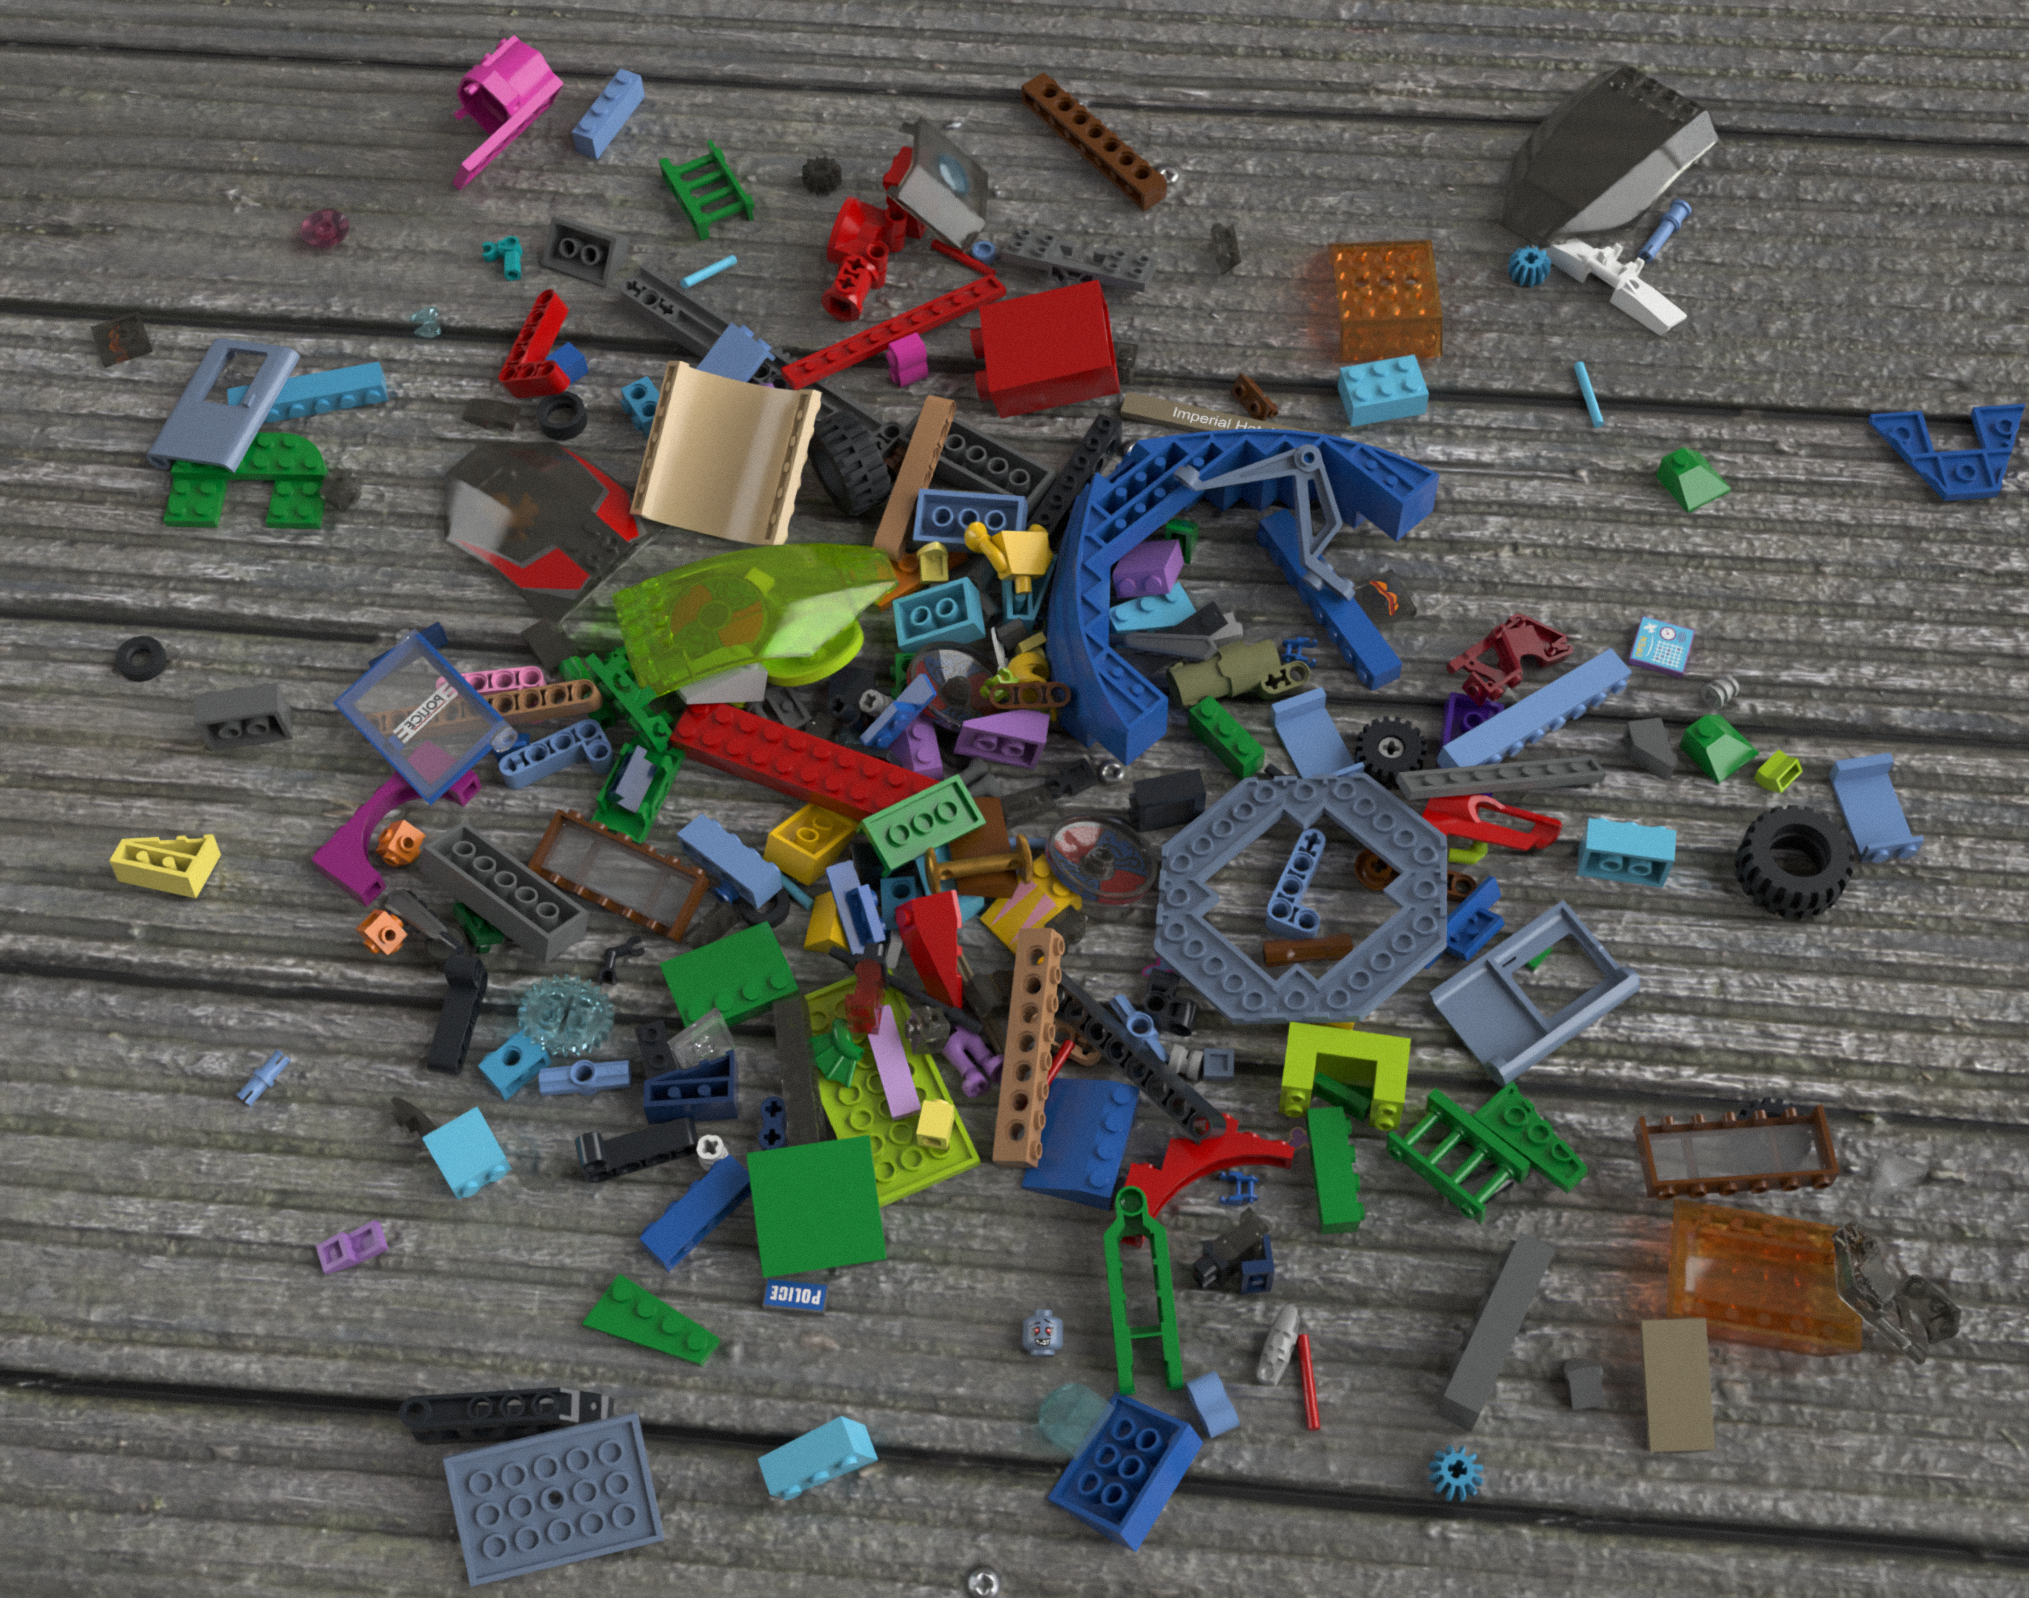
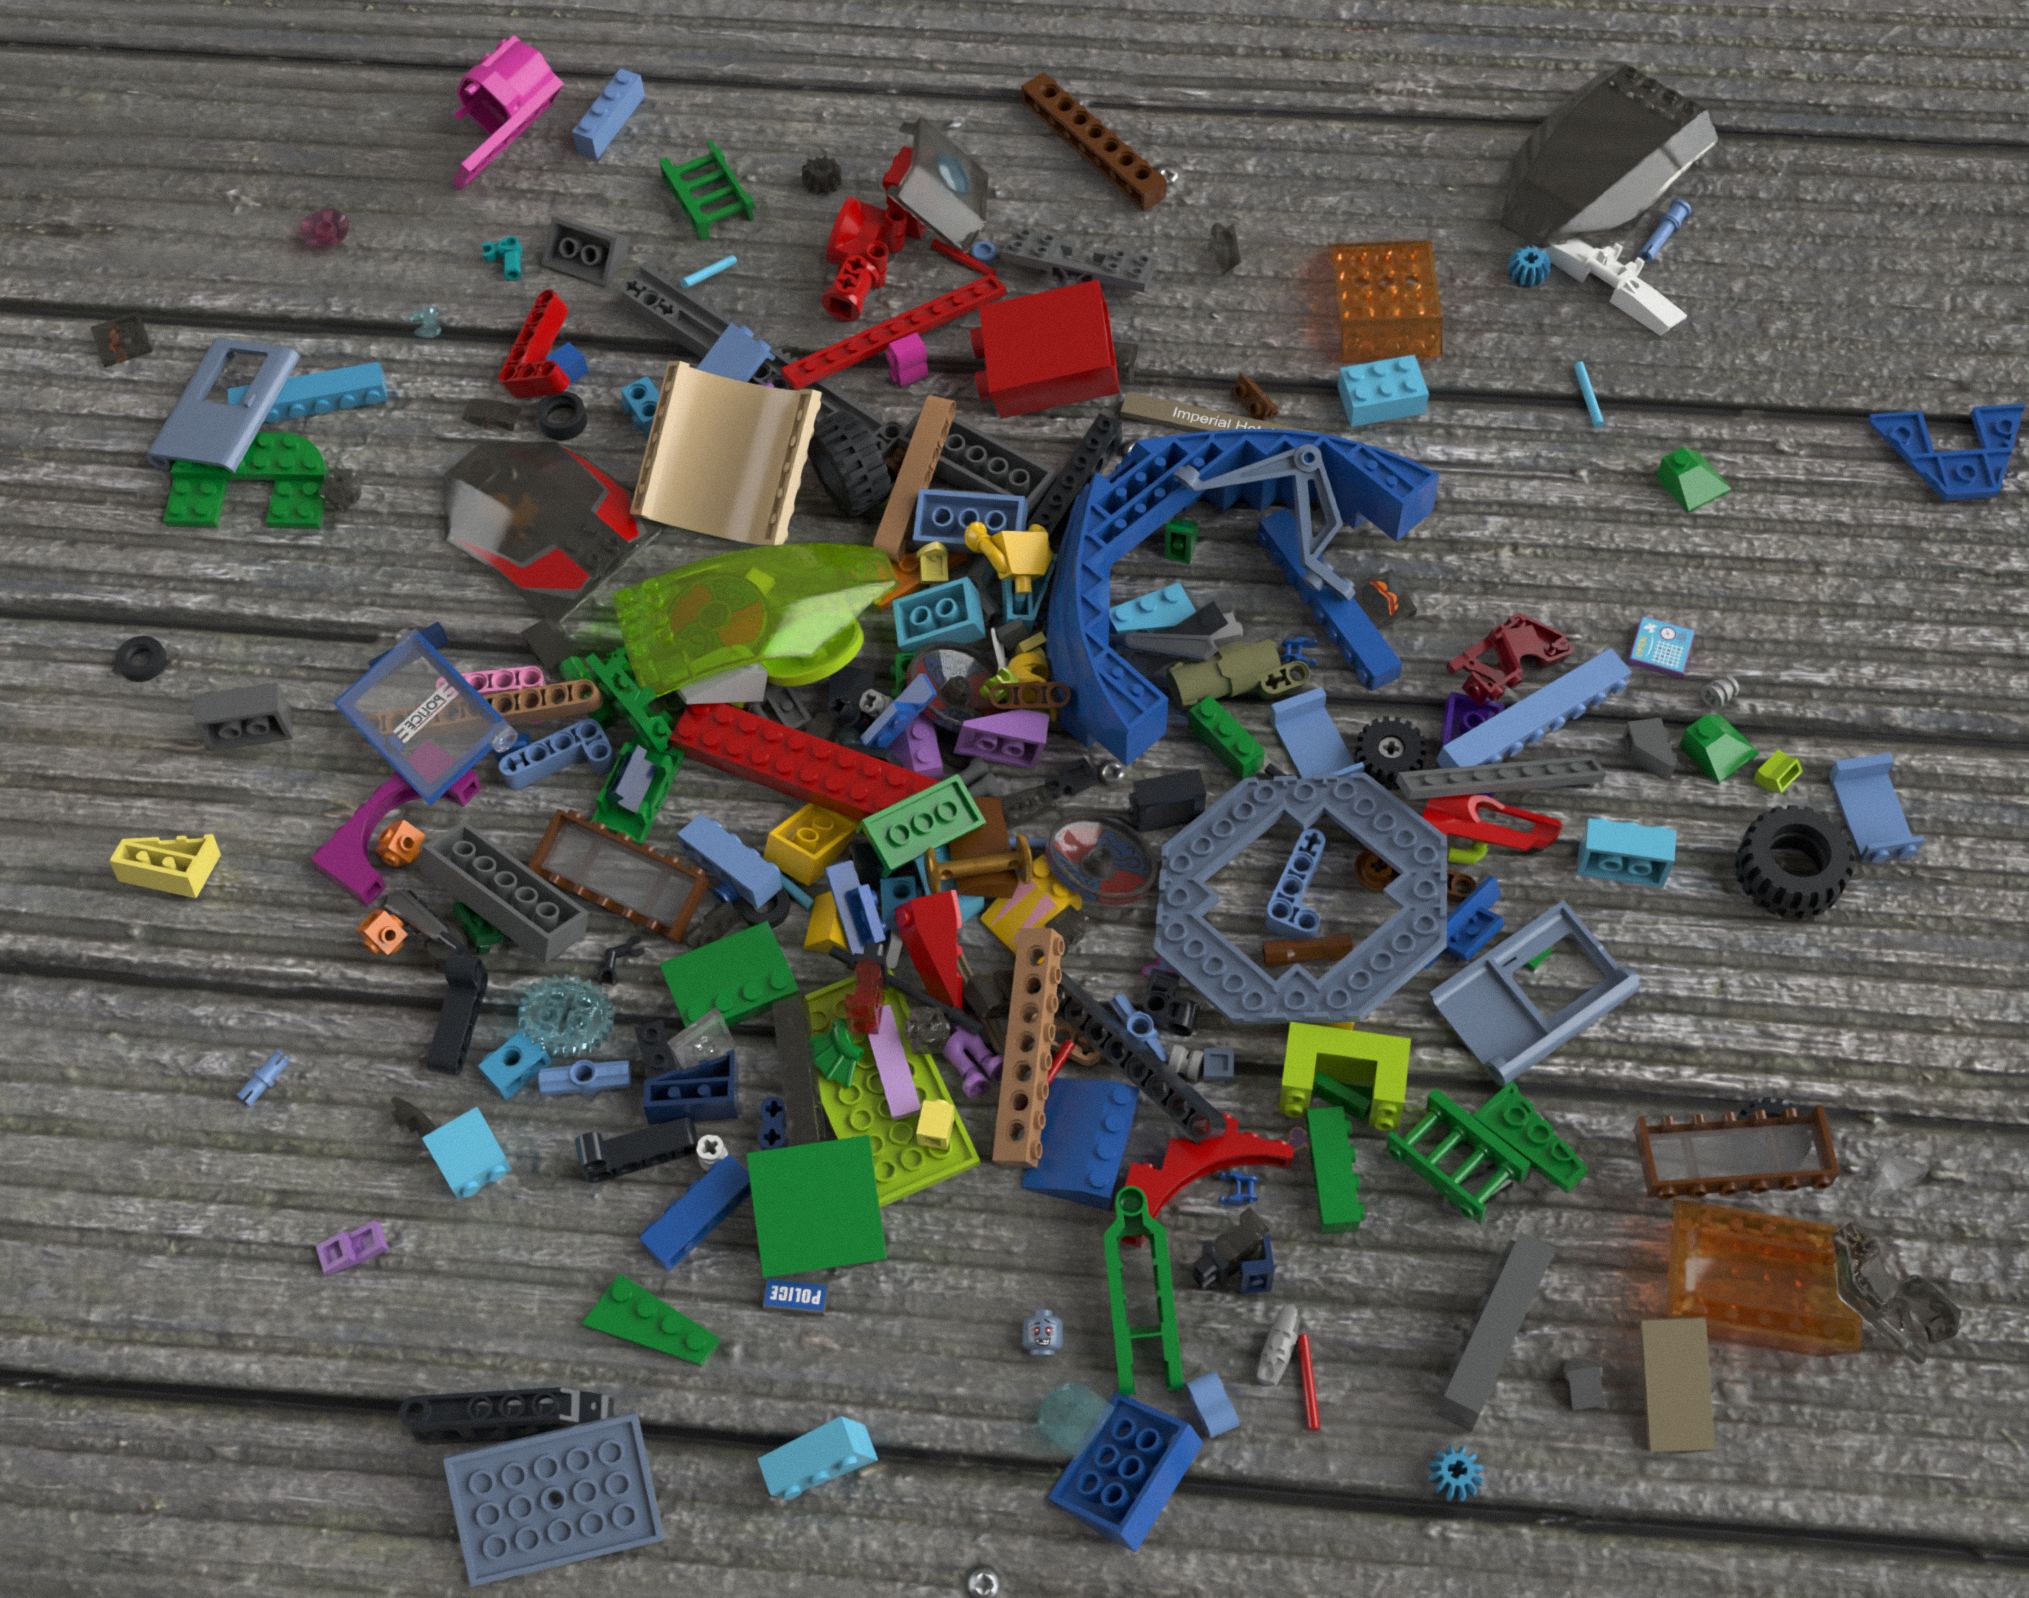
(1148, 569): medium lavender brick -> none

